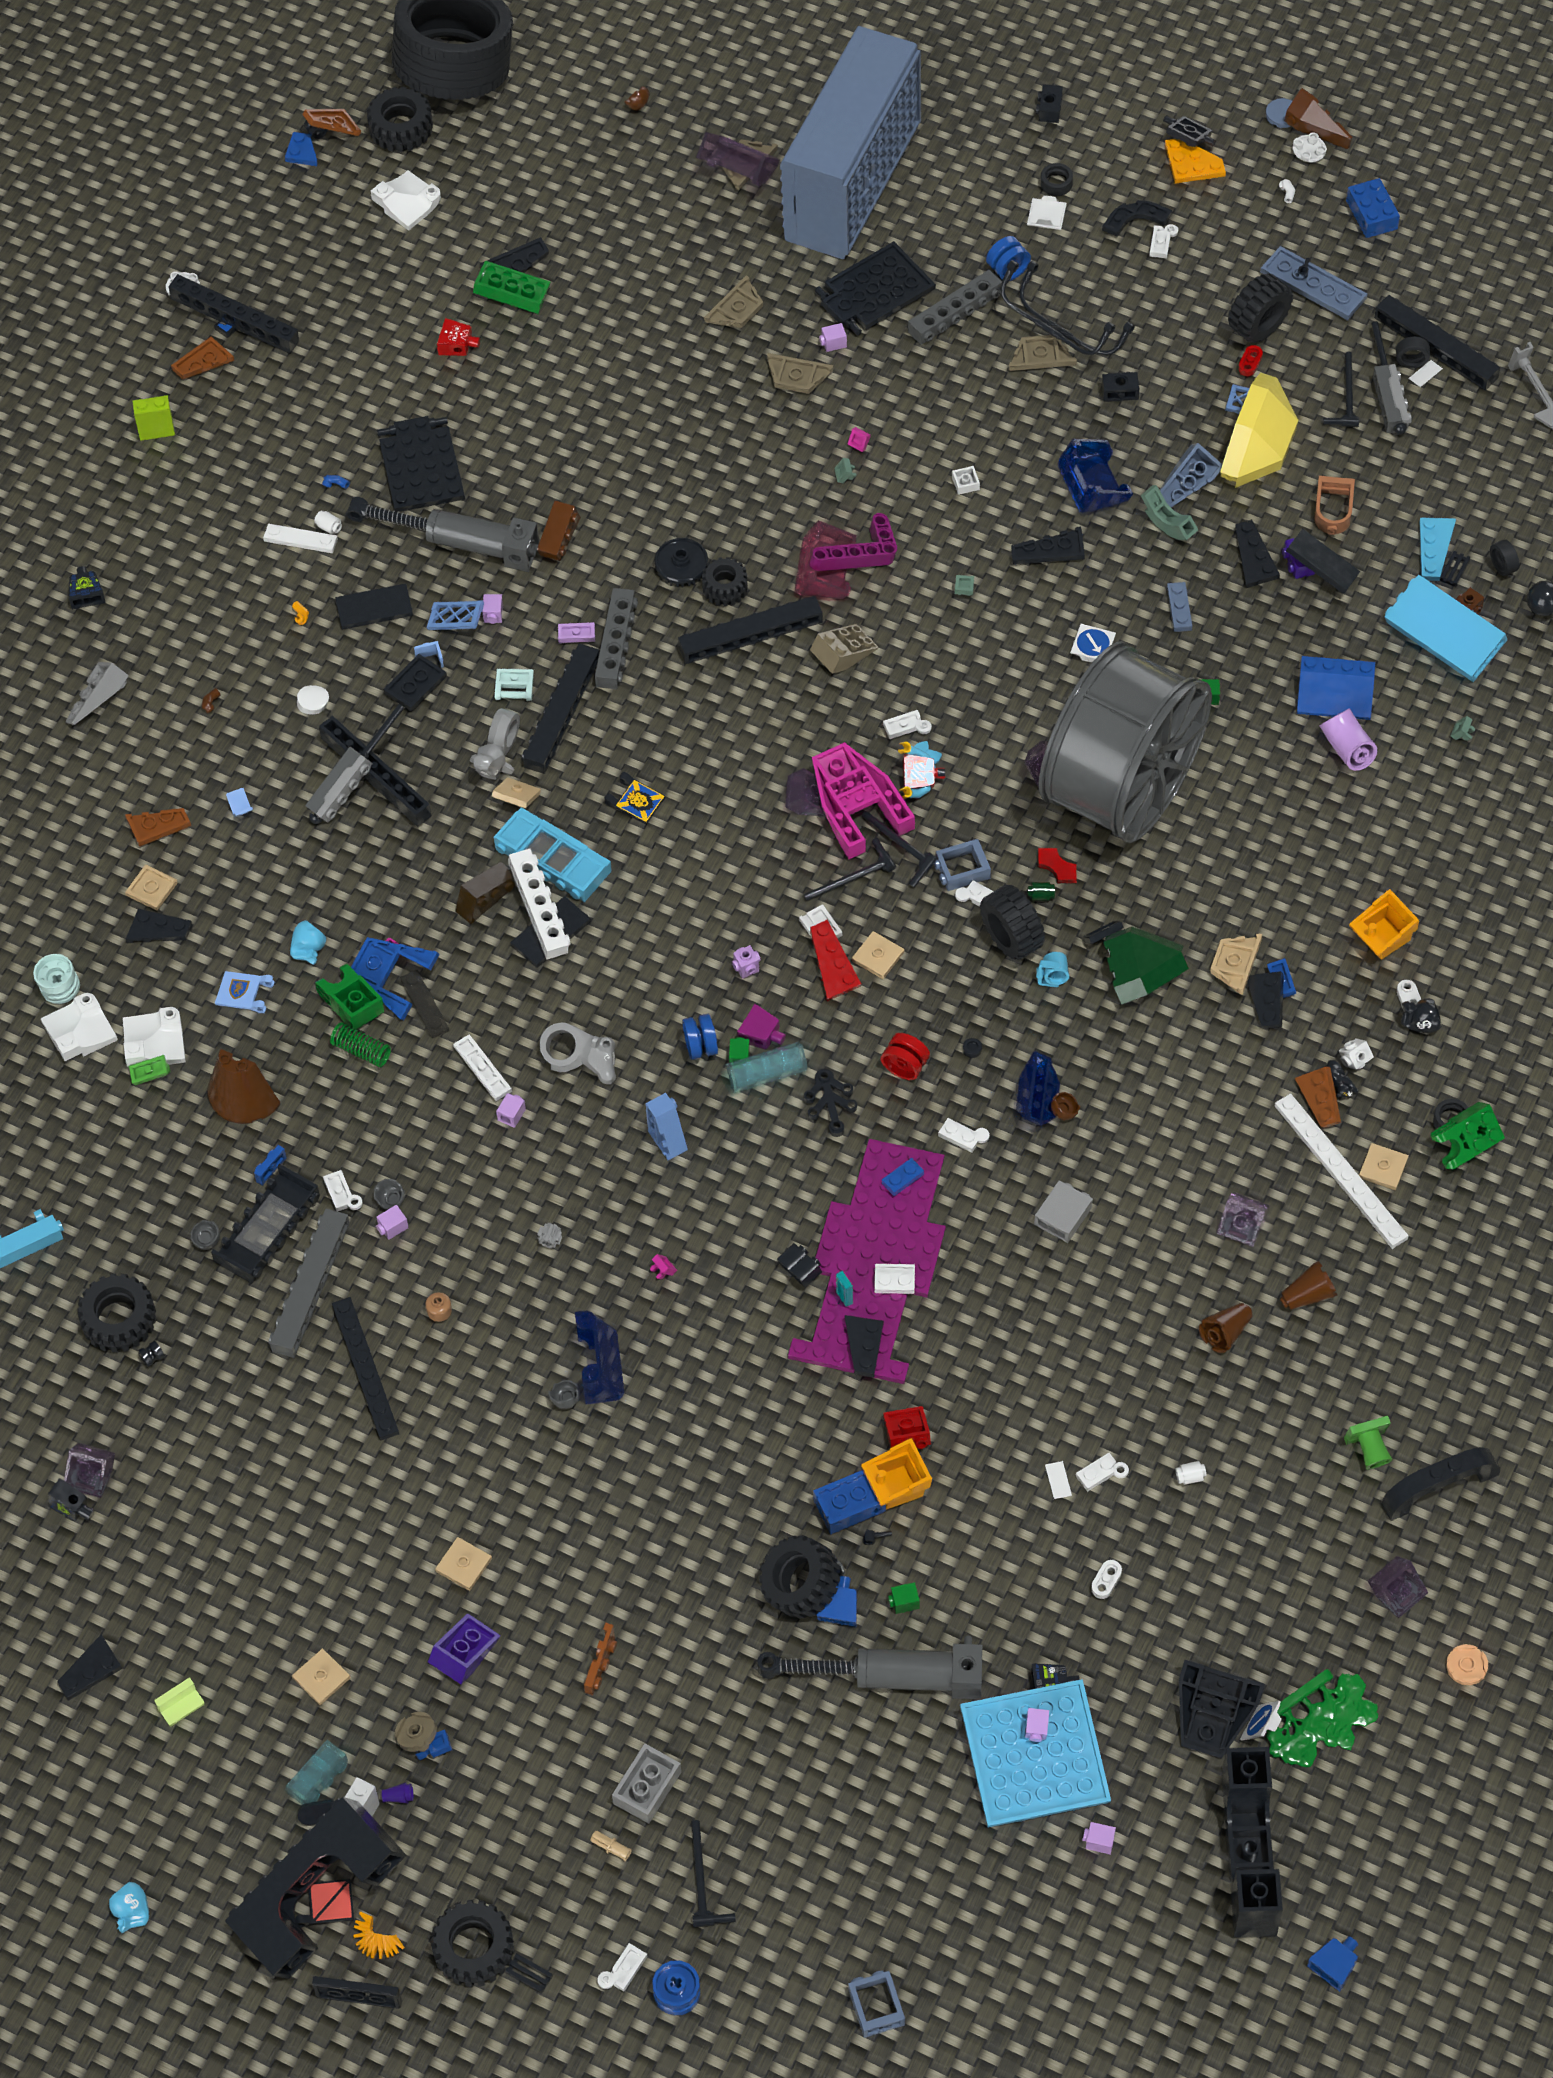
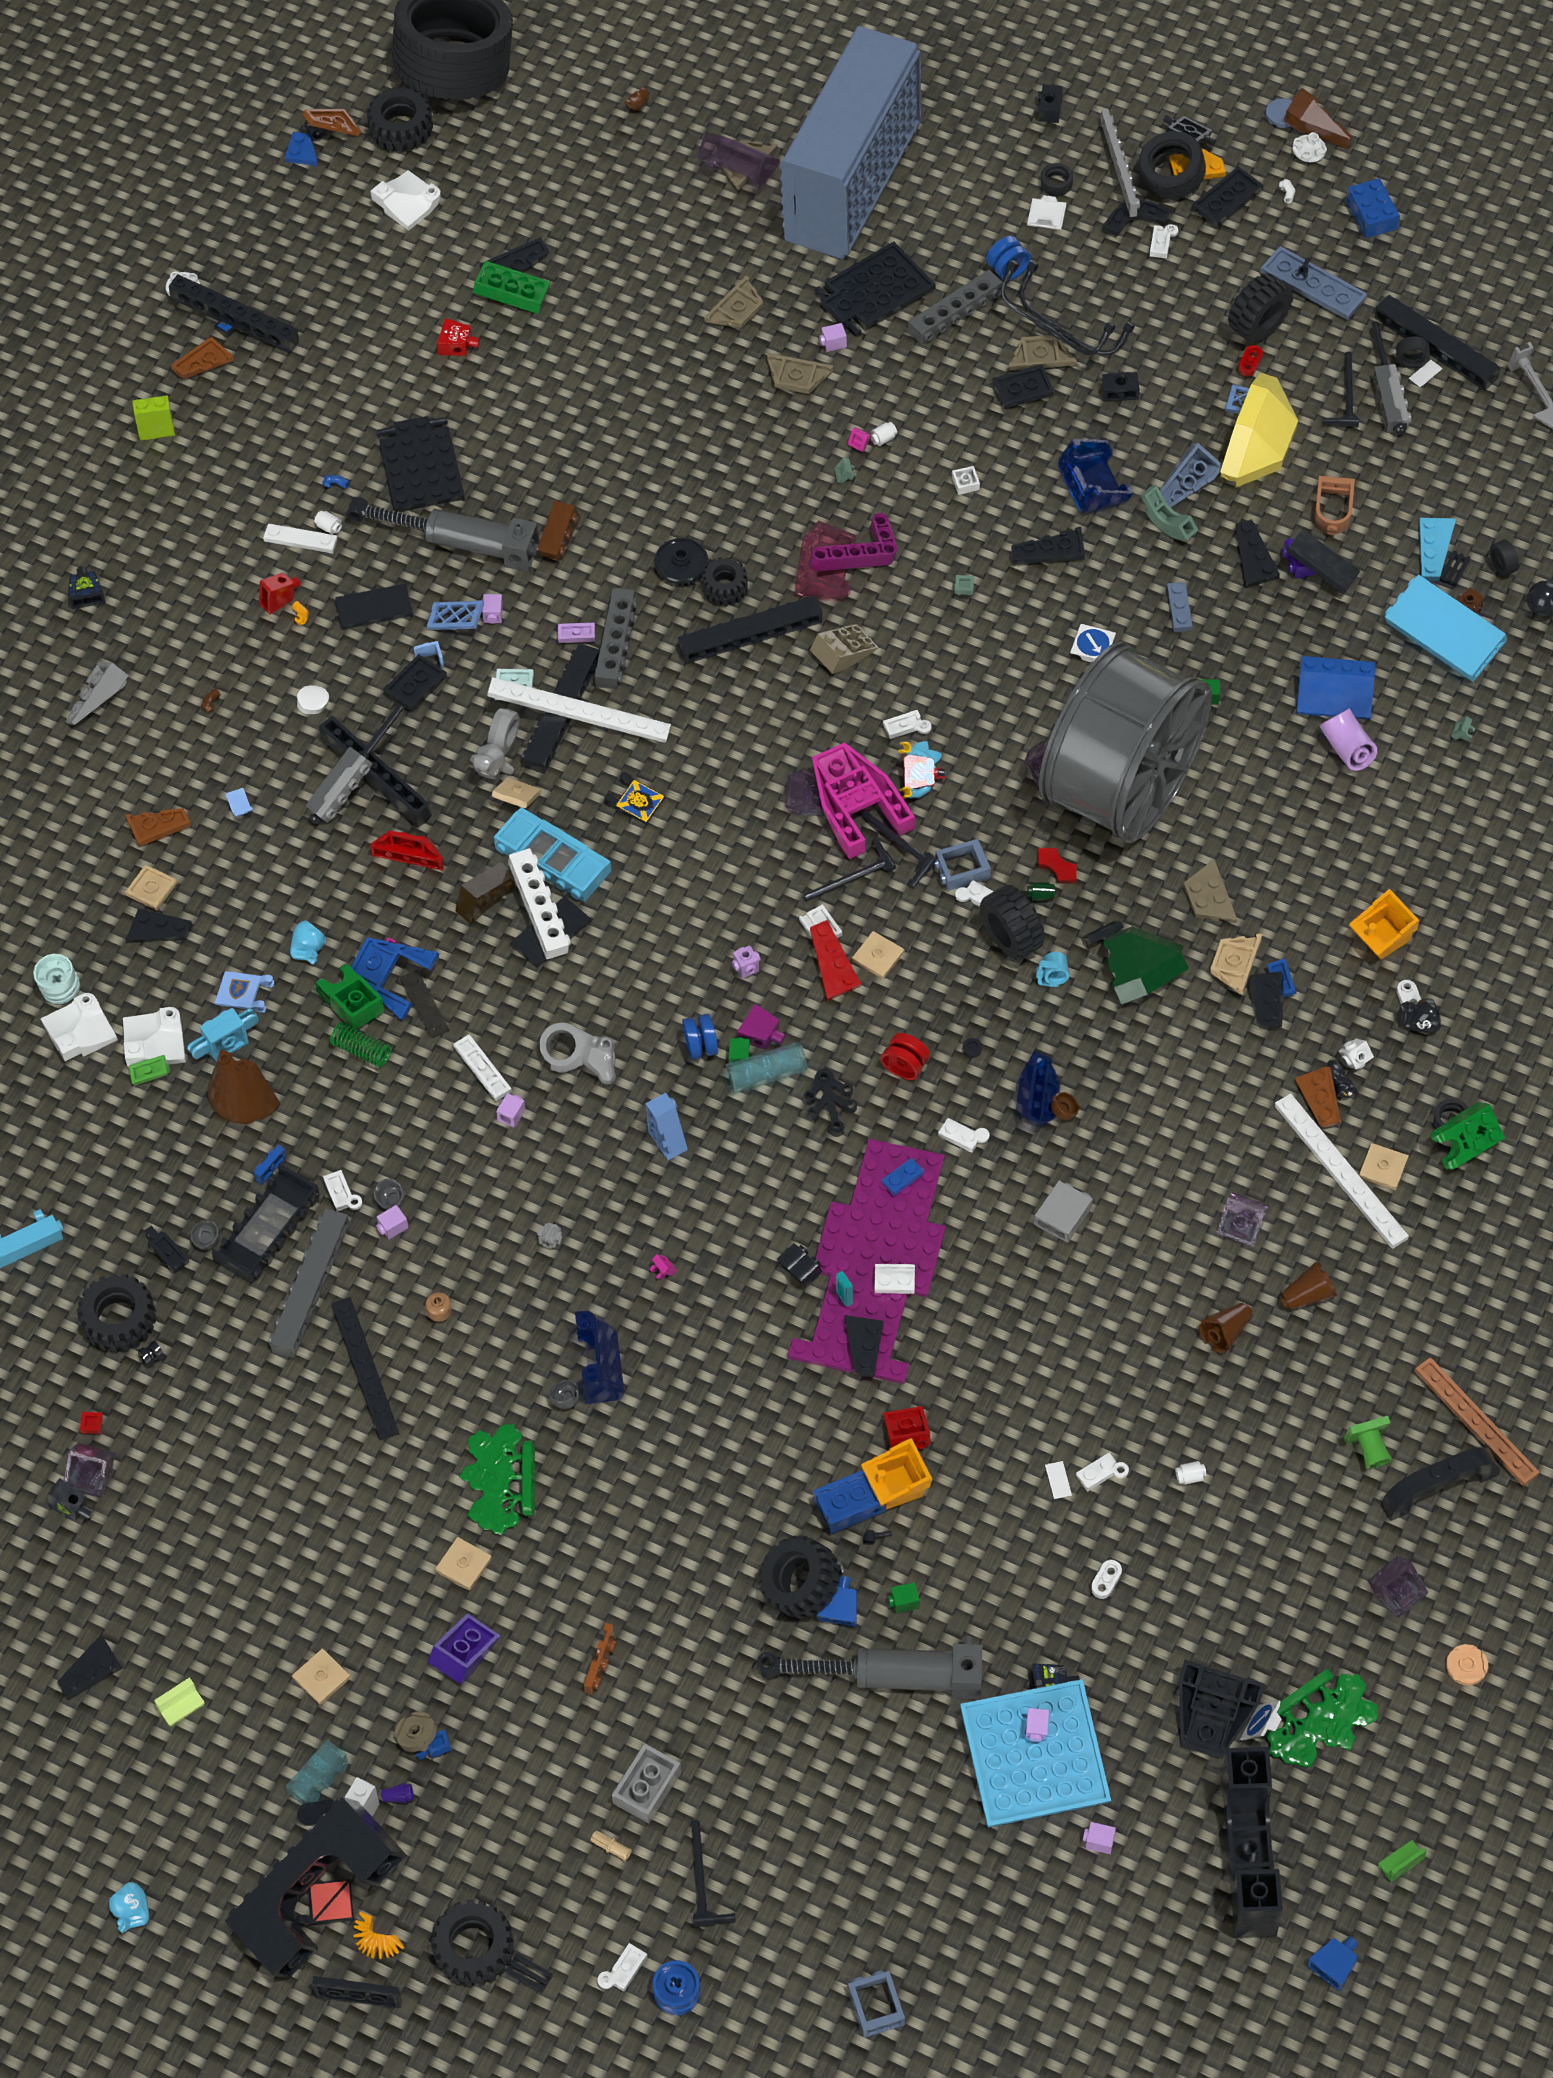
(91, 1422): none -> red plate
(166, 1249): none -> black hinge
(223, 1033): none -> medium azure brick
(277, 591): none -> red torso
(407, 849): none -> red wedge
(493, 1474): none -> green plant
(578, 710): none -> white plate
(883, 433): none -> white brick
(1023, 386): none -> black plate
(1120, 166): none -> light grey plate
(1169, 144): none -> black tyre
(1209, 895): none -> dark tan wing
(1227, 196): none -> black plate
(1402, 1860): none -> bright green panel
(1477, 1421): none -> nougat plate

